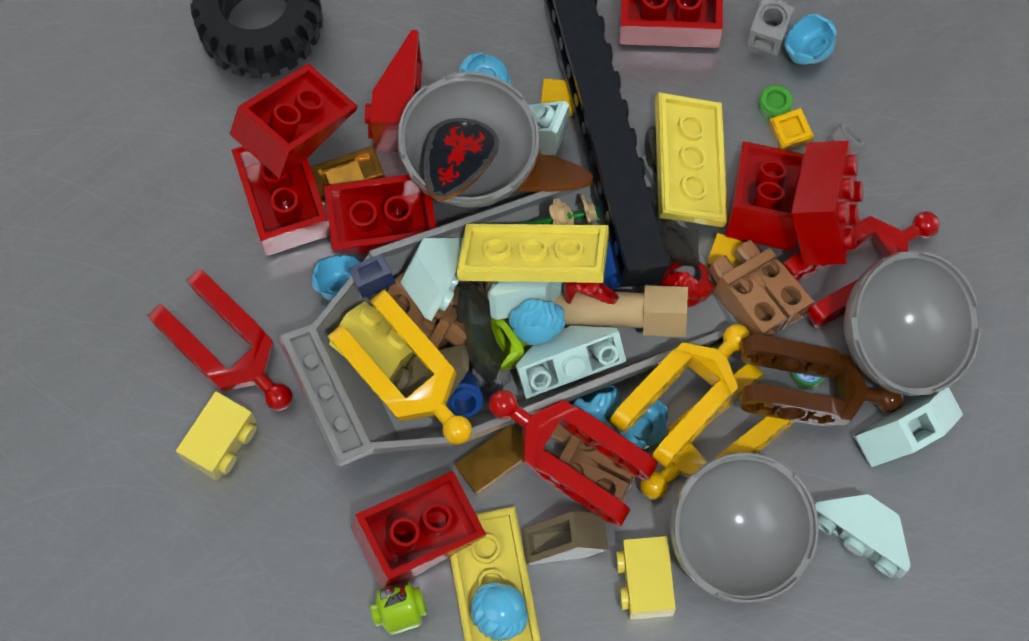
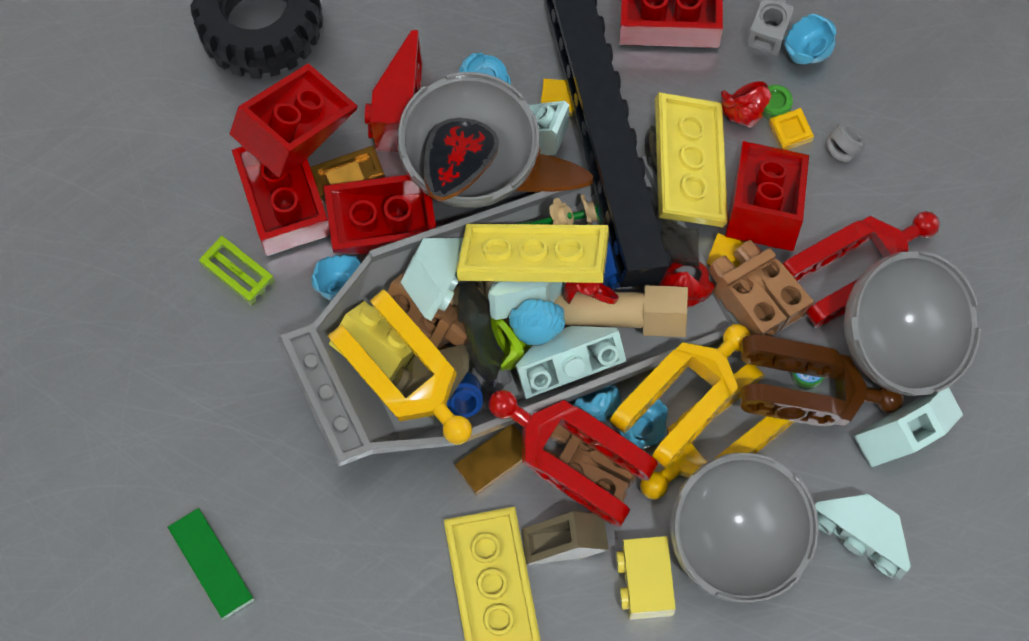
(211, 564): none -> green tile
(217, 436): light yellow brick -> none
(250, 368): red piece -> none
(257, 288): none -> lime tile
(372, 275): dark blue plate -> none
(398, 607): lime head -> none
(416, 529): red slope -> none
(499, 611): medium azure hair -> none
(746, 103): none -> red piece
(827, 203): red brick -> none

